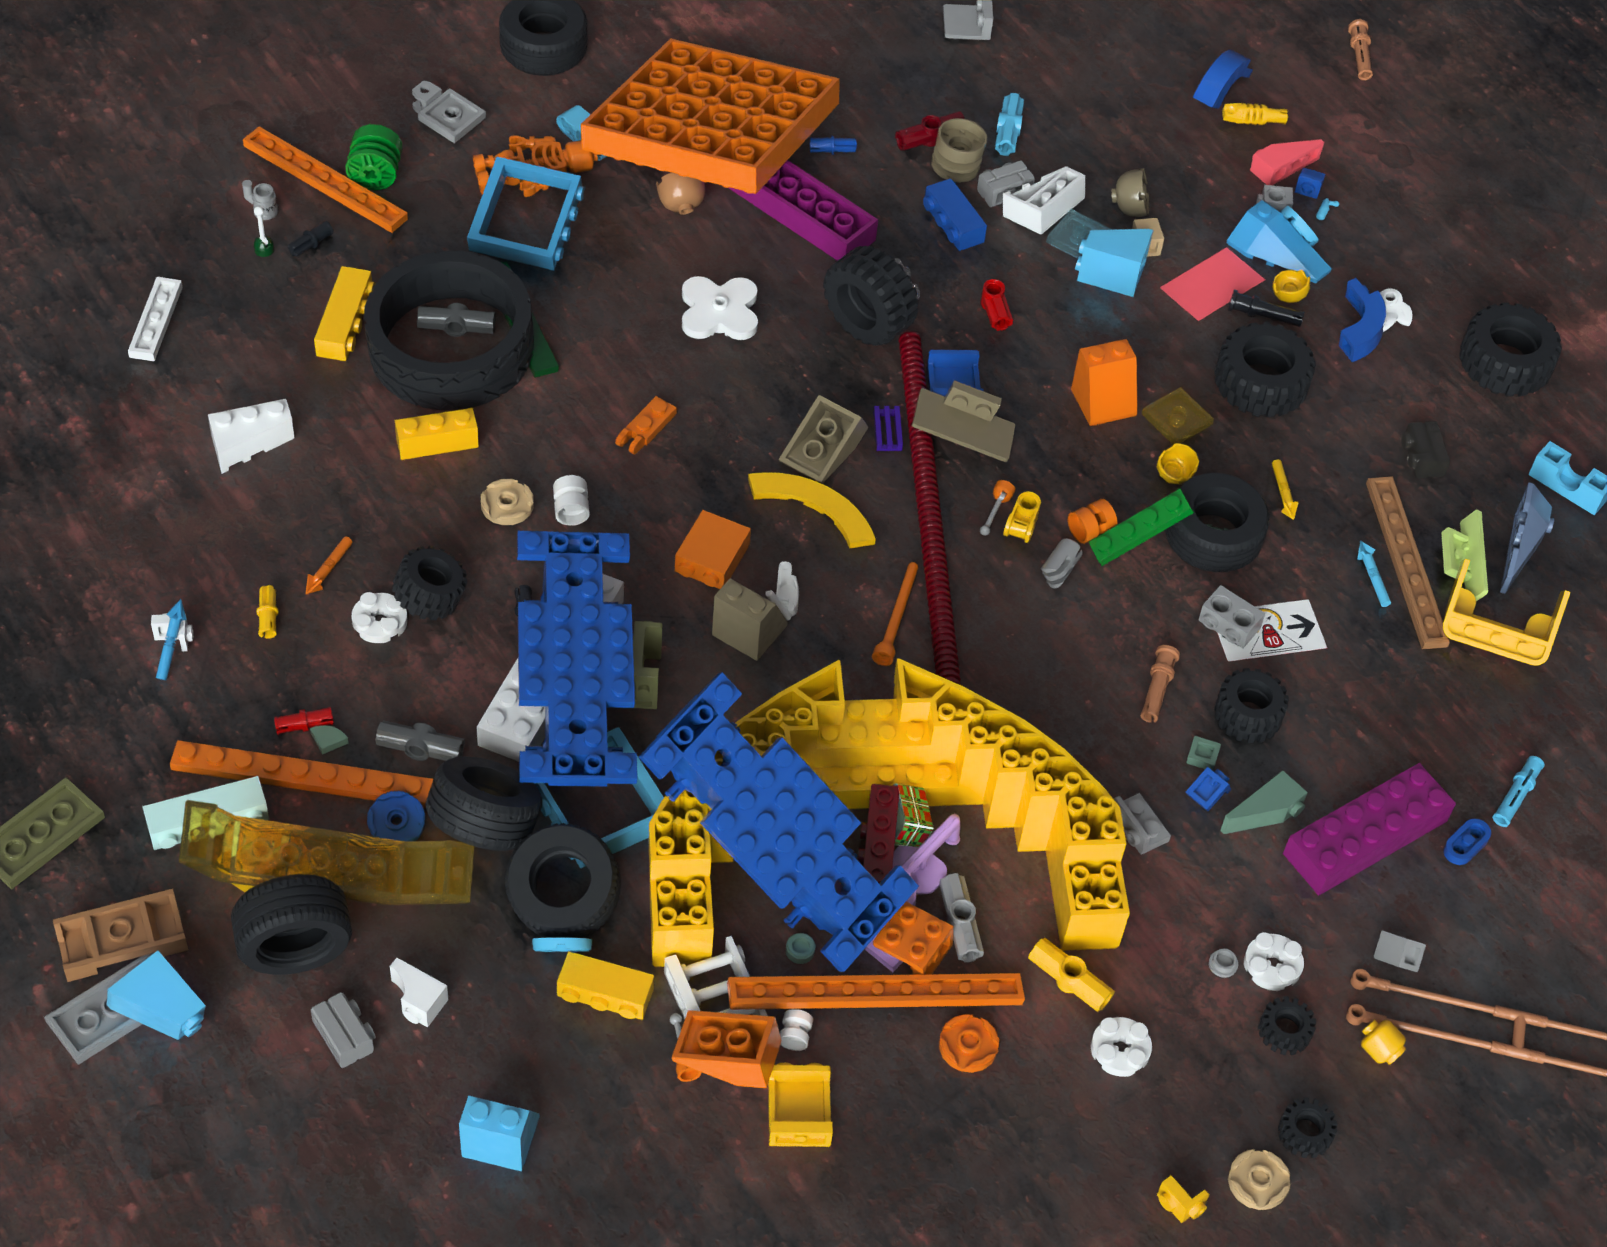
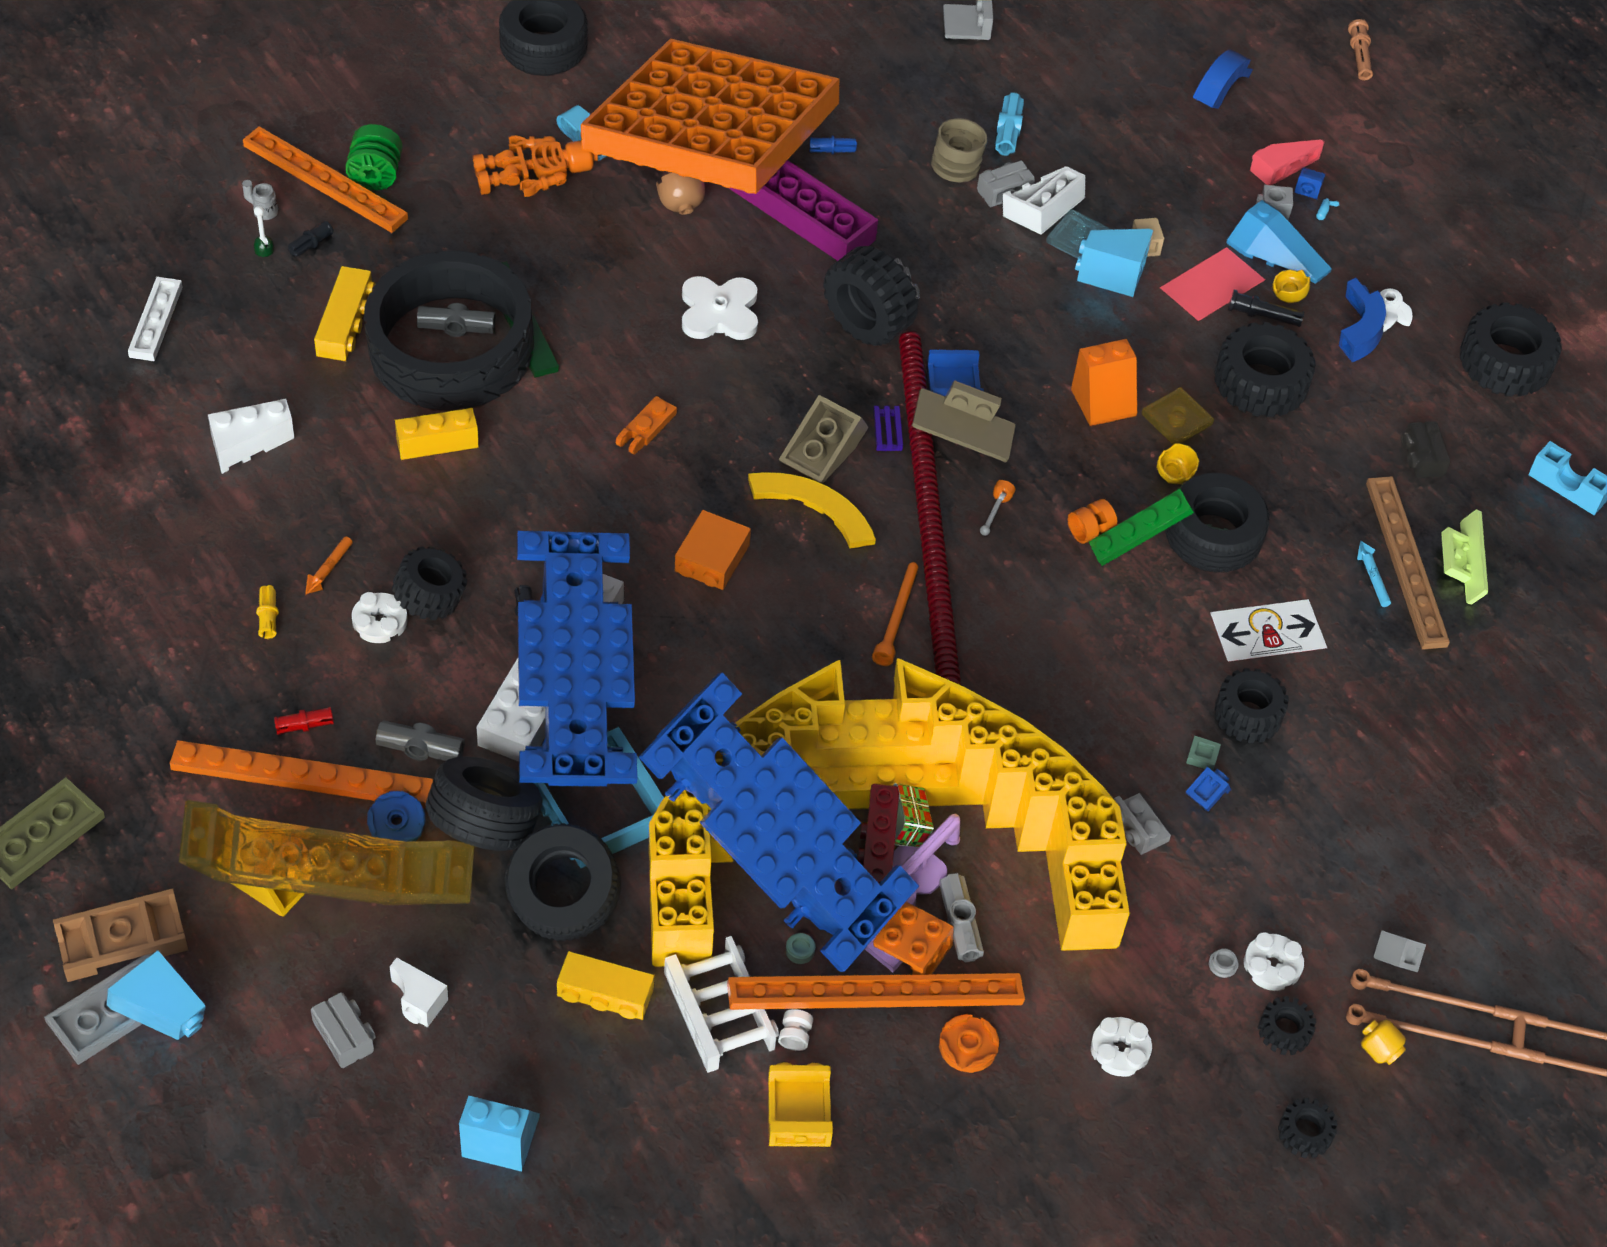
(160, 625): white bracket -> none
(176, 616): dark azure piece -> none
(238, 798): light aqua brick -> none
(291, 924): black tyre -> none
(328, 738): sand green tile -> none
(438, 106): light grey plate -> none
(507, 502): tan plate -> none
(514, 251): dark azure window -> none
(561, 944): medium azure tile -> none
(571, 500): white wheel -> none
(646, 645): olive panel -> none
(683, 1072): orange hinge -> none
(729, 1046): orange slope -> none
(746, 619): dark tan slope -> none
(787, 591): white helmet -> none
(923, 133): dark red piece -> none
(954, 214): blue brick -> none
(996, 305): red piece -> none
(1023, 517): yellow piece -> none
(1061, 562): light grey arm -> none
(1083, 985): yellow piece -> none
(1132, 193): dark tan cylinder -> none
(1161, 673): nougat pin -> none
(1177, 1201): yellow bracket -> none
(1232, 614): light grey brick -> none
(1253, 114): yellow hinge -> none
(1259, 1179): tan tile -> none
(1267, 806): sand green slope -> none
(1289, 506): yellow piece -> none
(1300, 225): medium azure tile -> none
(1368, 828): magenta brick -> none
(1465, 843): blue plate -> none
(1526, 645): yellow windscreen -> none
(1527, 532): sand blue wedge -> none
(1531, 769): medium azure pin -> none

